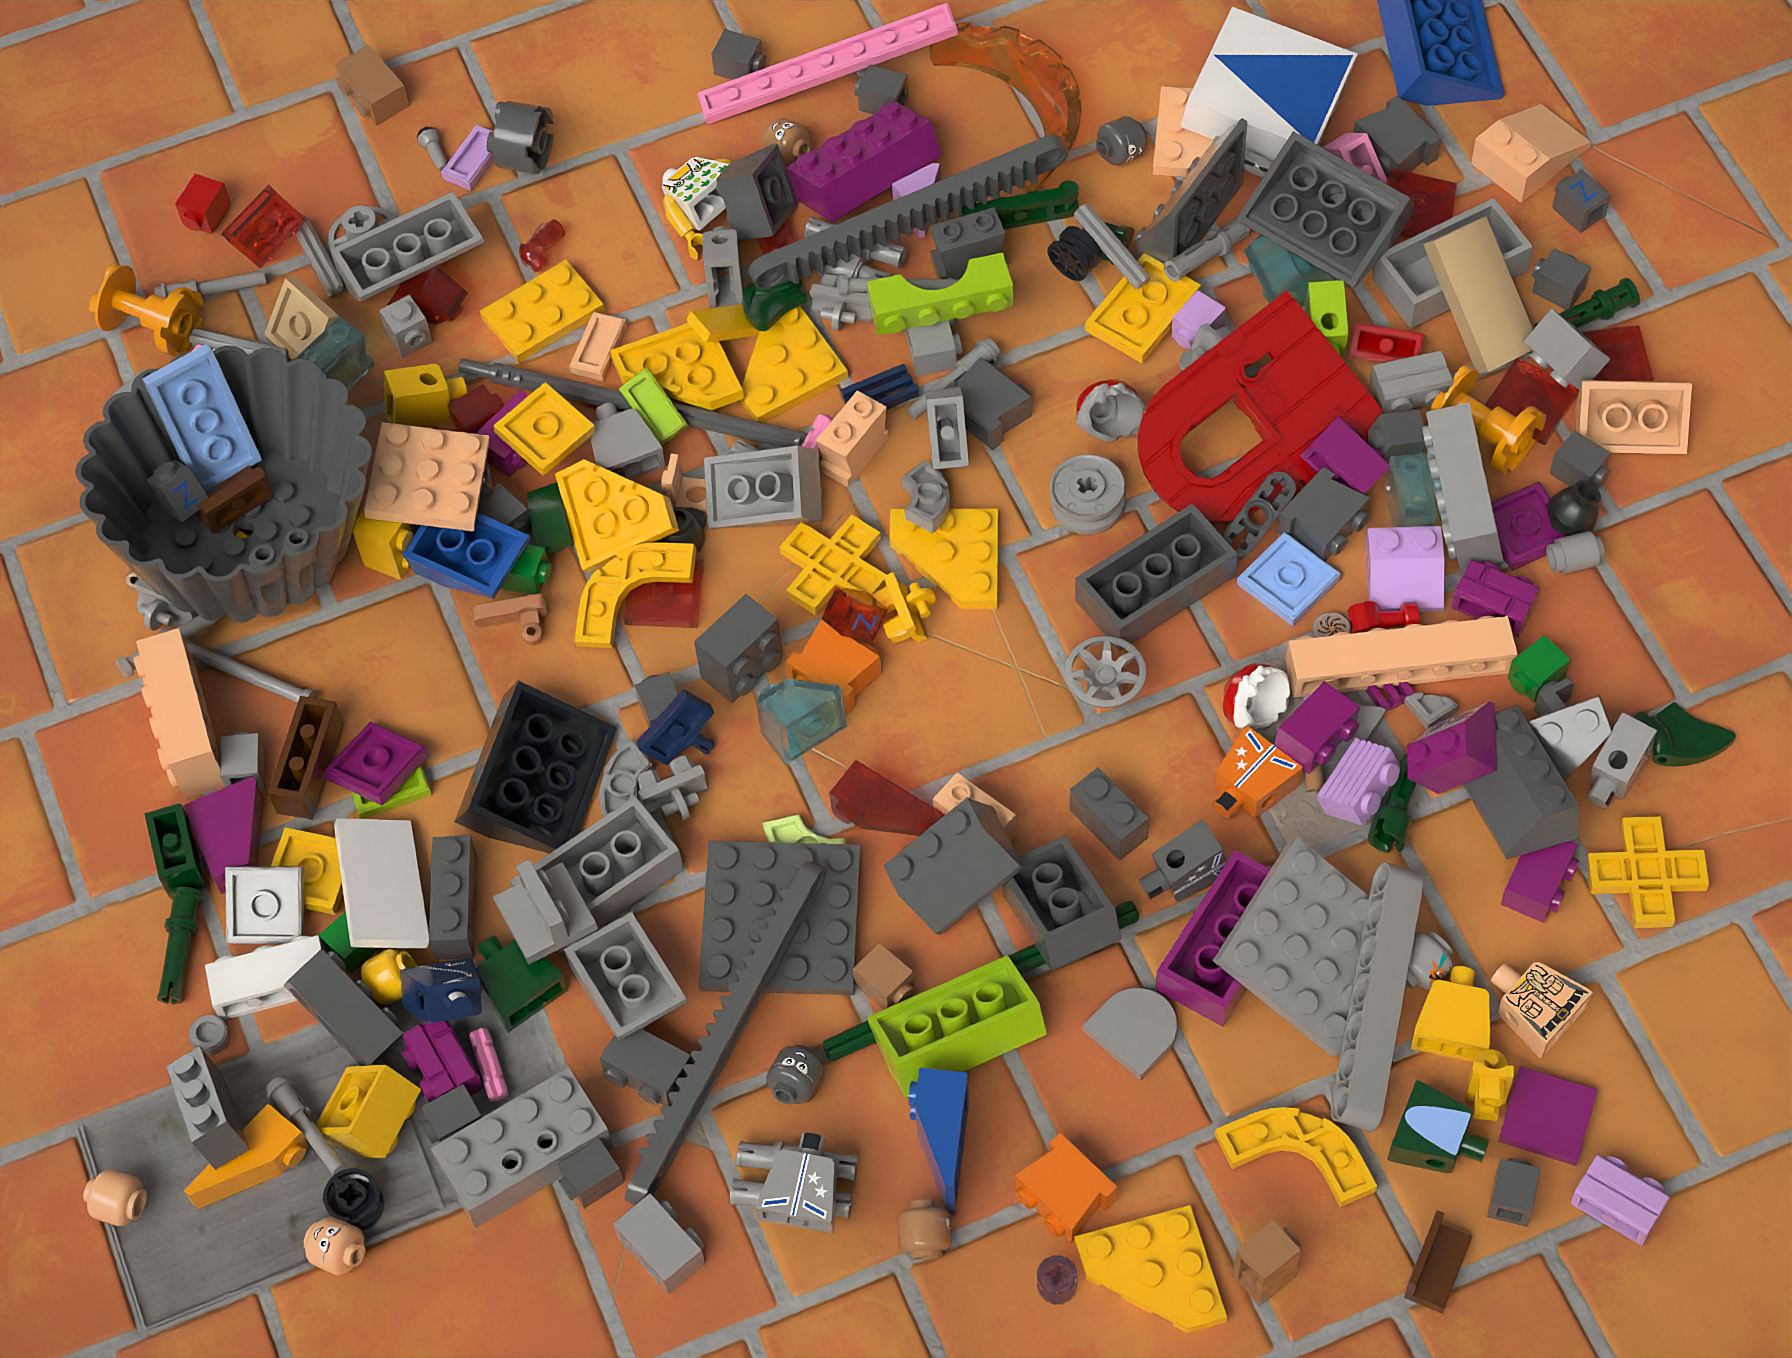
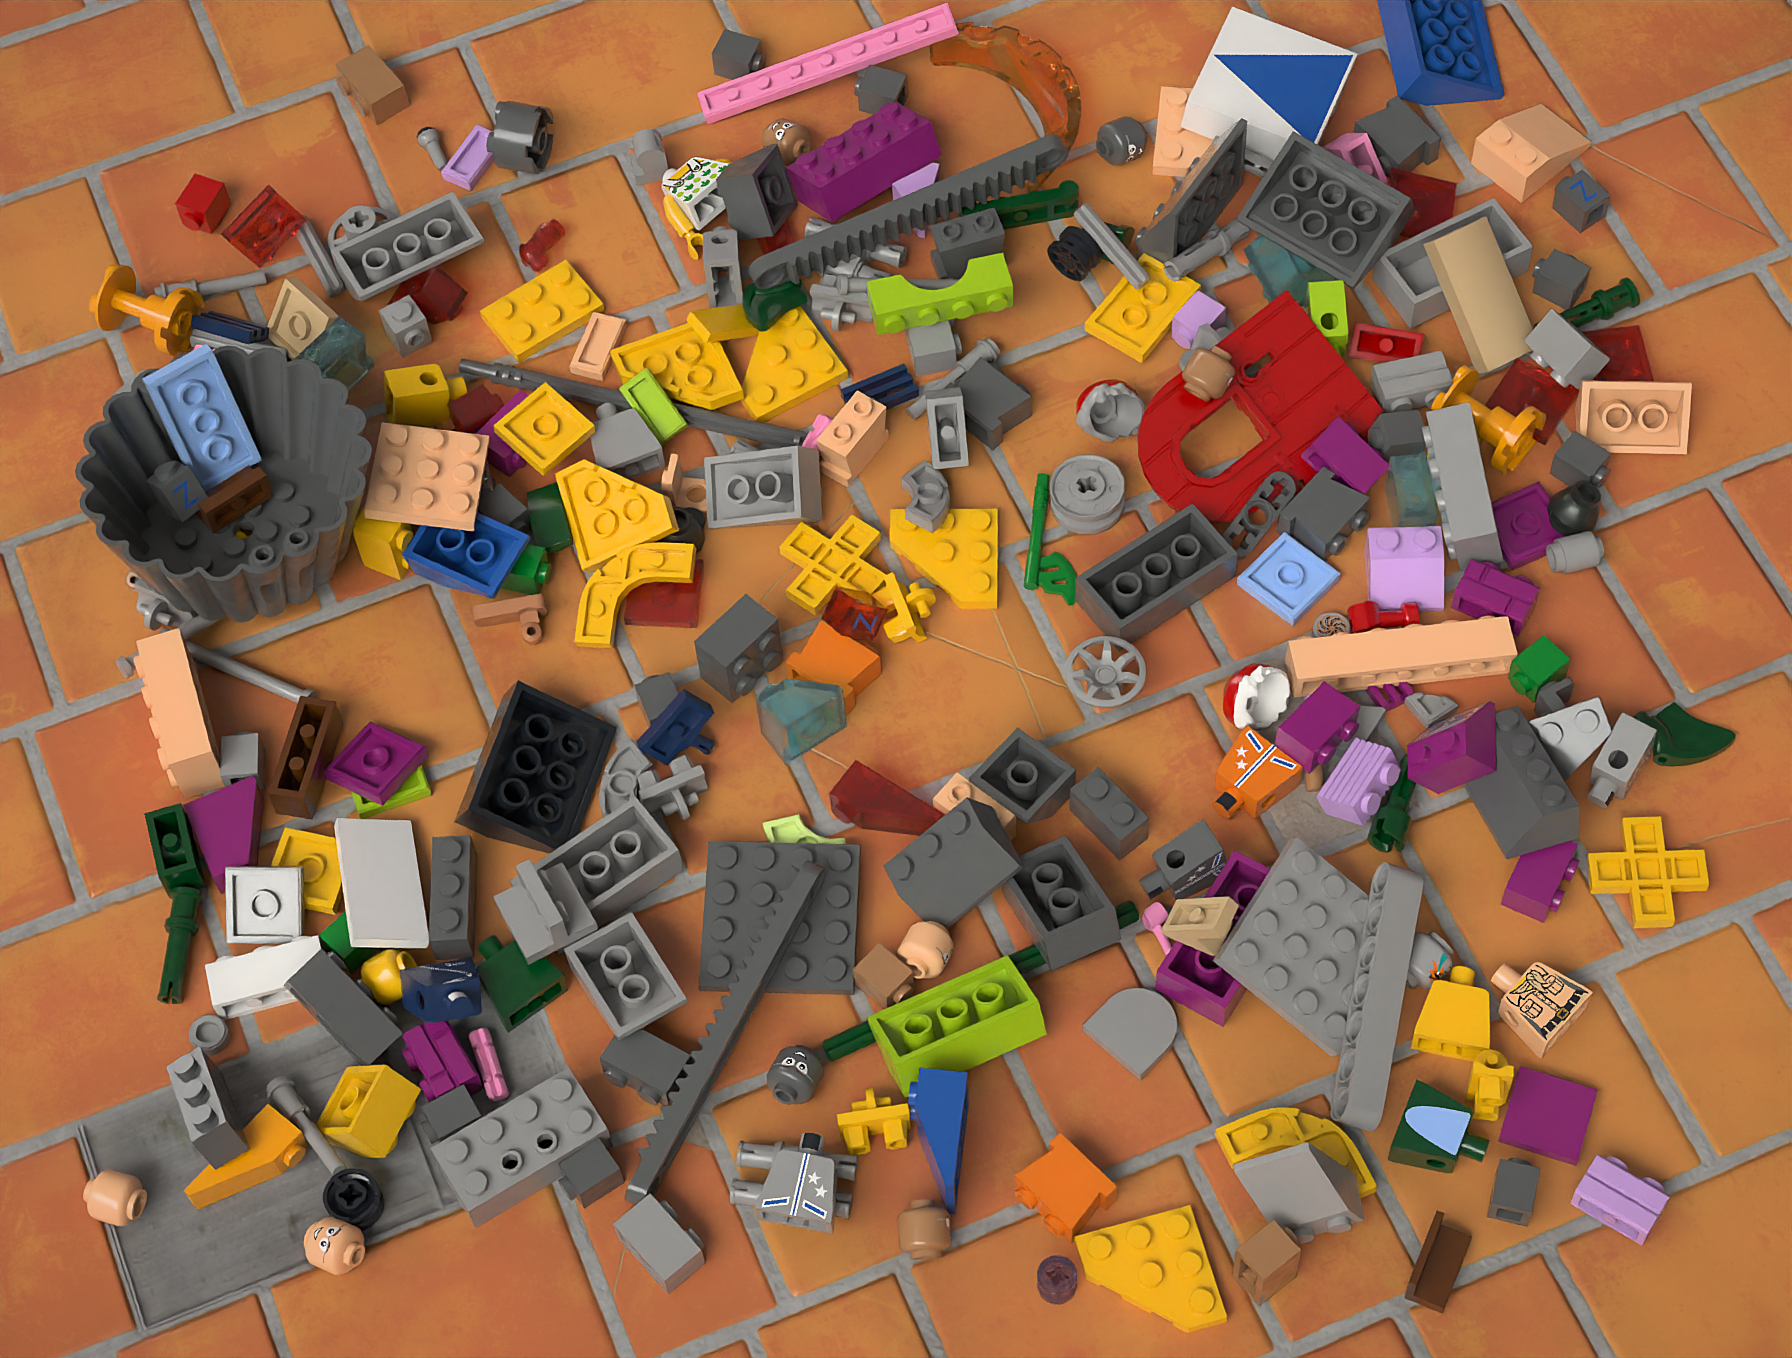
(230, 327): none -> dark blue tile
(649, 156): none -> light grey leg
(873, 1118): none -> yellow hips
(926, 949): none -> light nougat head
(1025, 778): none -> dark grey slope
(1035, 563): none -> green piece
(1152, 920): none -> bright pink hand
(1201, 922): none -> tan slope
(1208, 373): none -> medium nougat head
(1303, 1191): none -> light grey slope

